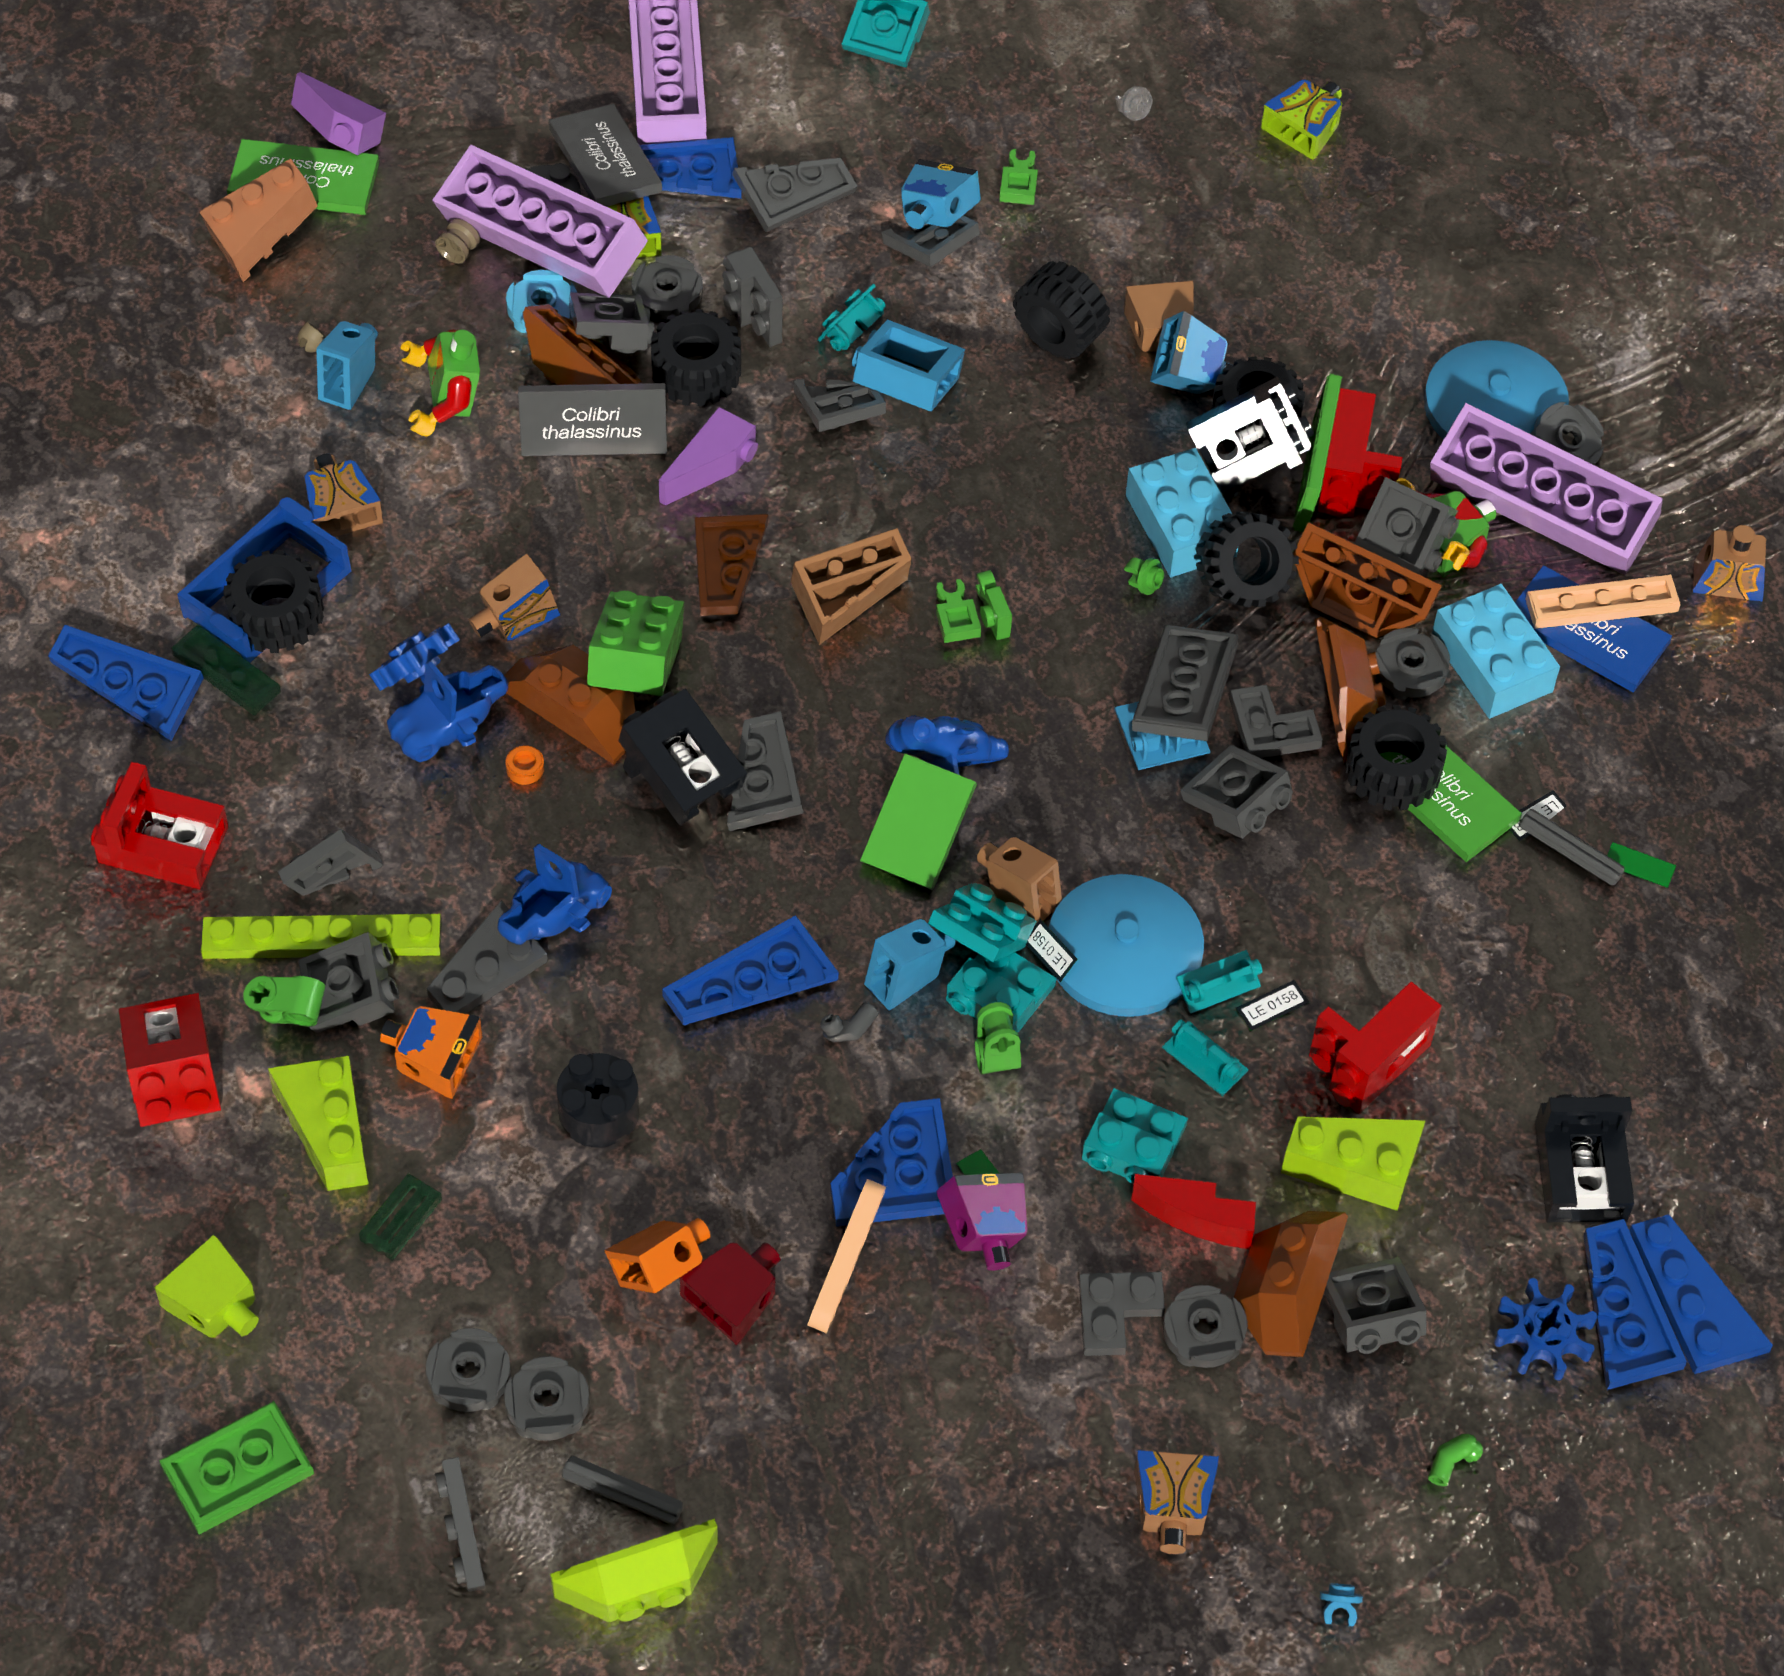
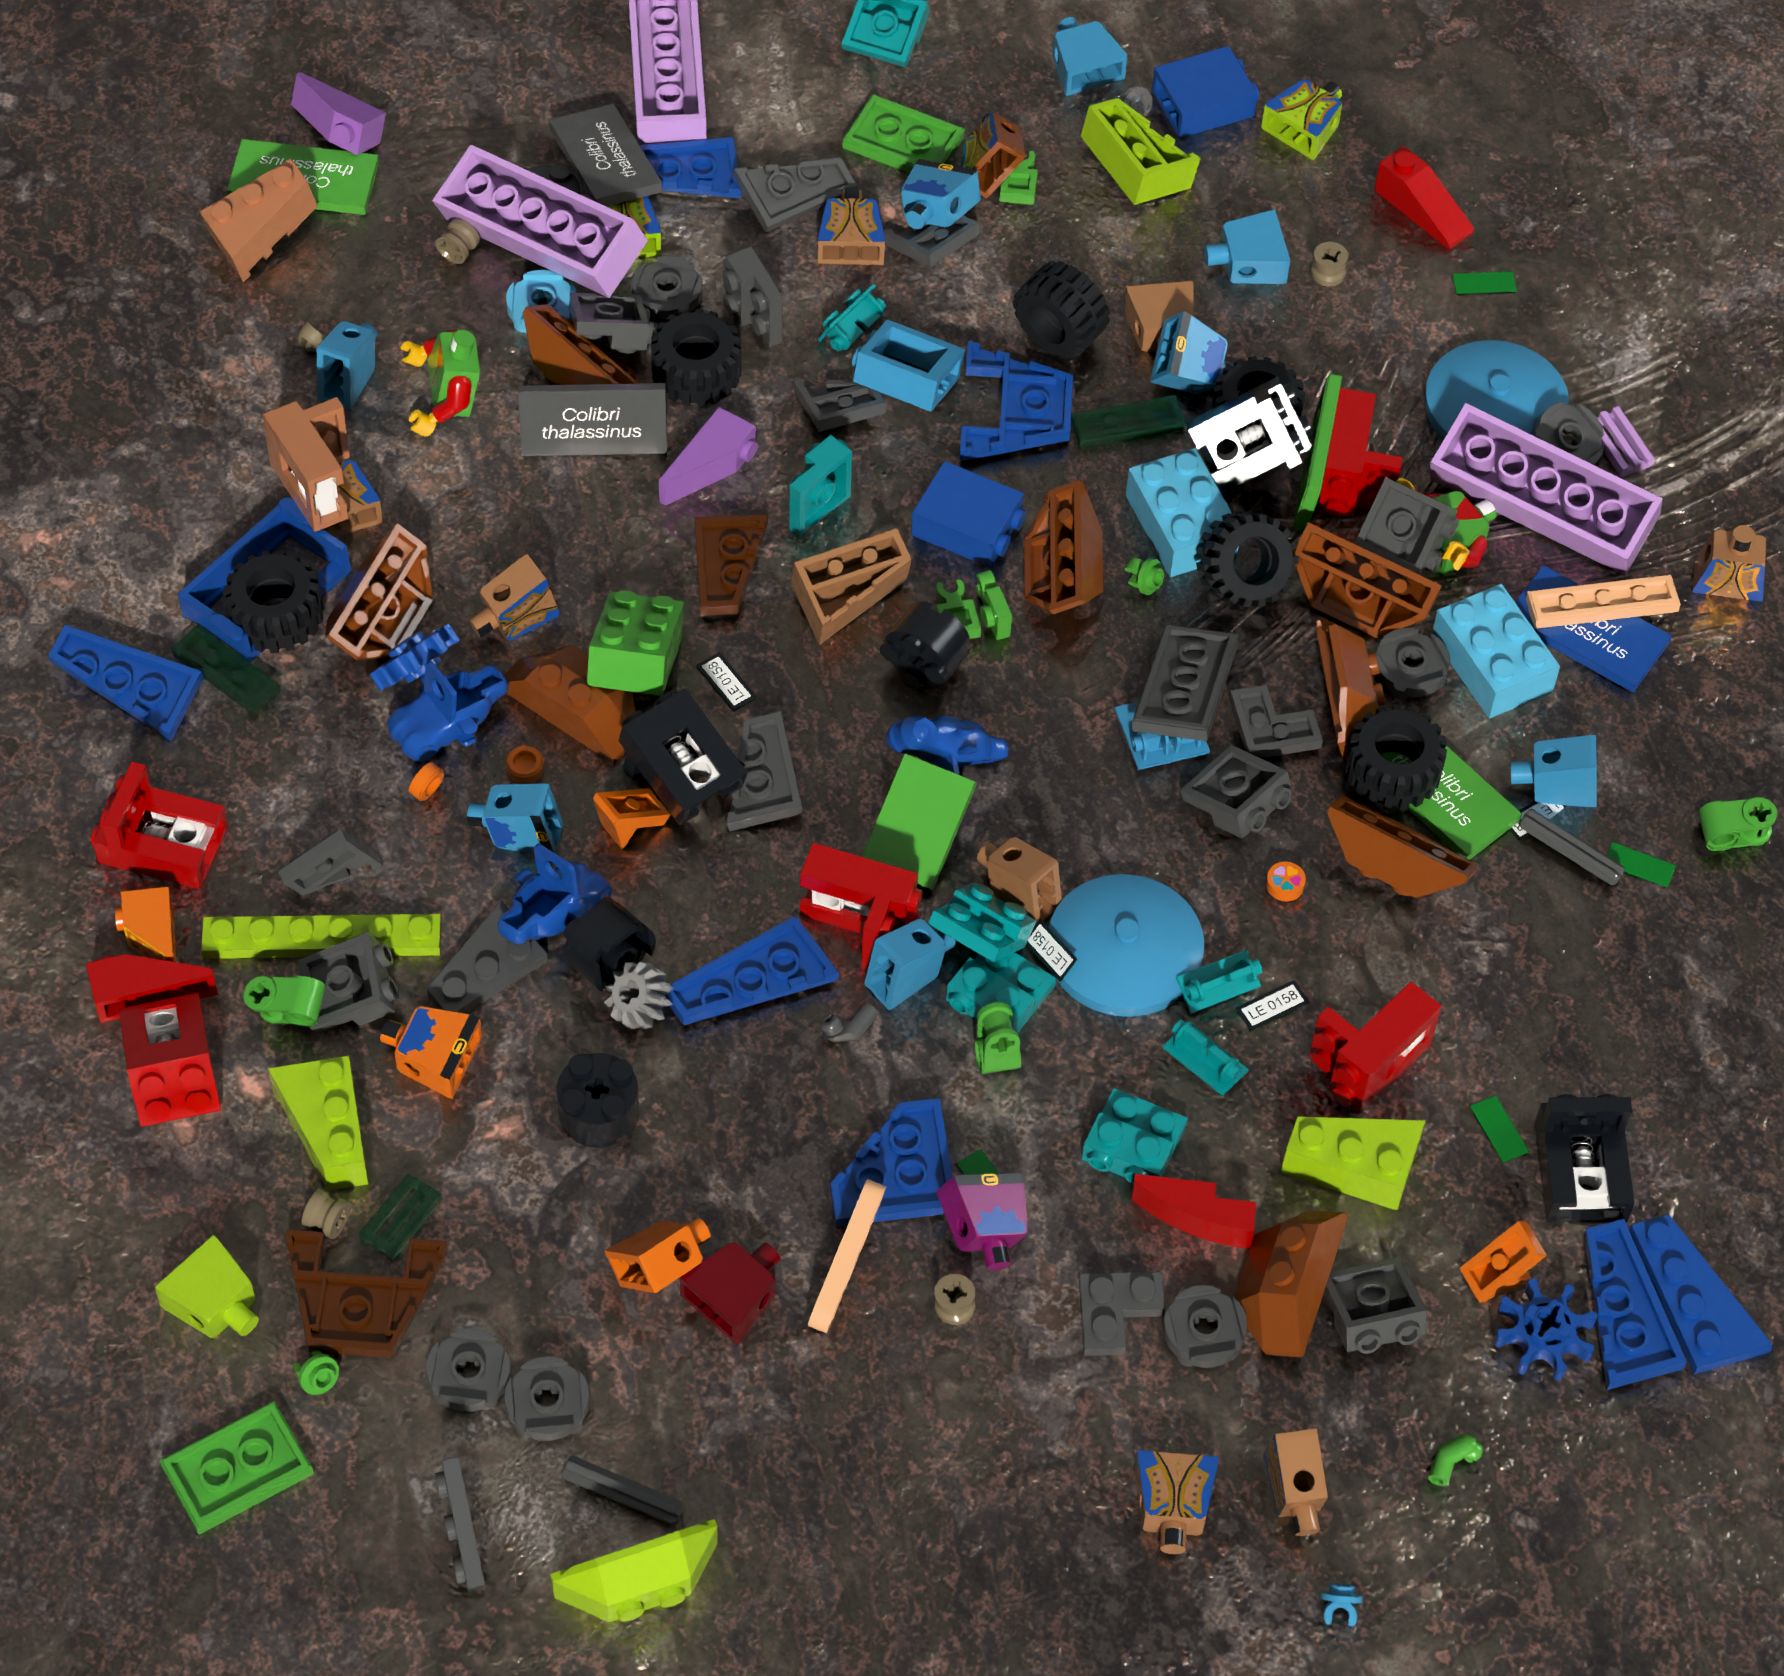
(139, 980): none -> red slope
(148, 922): none -> orange slope
(306, 455): none -> nougat brick
(317, 1373): none -> bright green plate
(326, 1213): none -> dark tan wheel
(358, 1310): none -> reddish brown wing
(383, 598): none -> dark orange wedge
(426, 781): none -> orange tile
(519, 817): none -> dark azure torso
(606, 941): none -> black brick
(627, 810): none -> orange slope
(638, 995): none -> light grey gear
(726, 681): none -> sticker
(822, 485): none -> teal plate
(851, 231): none -> torso
(858, 894): none -> red brick
(901, 135): none -> bright green tile
(926, 646): none -> black brick
(961, 1306): none -> dark tan wheel
(968, 514): none -> blue brick
(994, 151): none -> dark orange torso
(1033, 405): none -> blue wing
(1064, 551): none -> dark orange wedge
(1086, 56): none -> dark azure torso
(1127, 421): none -> clear green tile
(1135, 154): none -> lime wedge
(1204, 91): none -> blue brick
(1251, 250): none -> dark azure torso
(1285, 881): none -> orange tile
(1293, 1462): none -> medium nougat torso
(1329, 263): none -> dark tan wheel
(1396, 852): none -> dark orange wedge
(1421, 196): none -> red slope
(1484, 282): none -> green sticker
(1499, 1129): none -> green sticker
(1503, 1263): none -> orange slope
(1561, 771): none -> dark azure torso
(1626, 441): none -> lavender tile
(1734, 824): none -> bright green piece

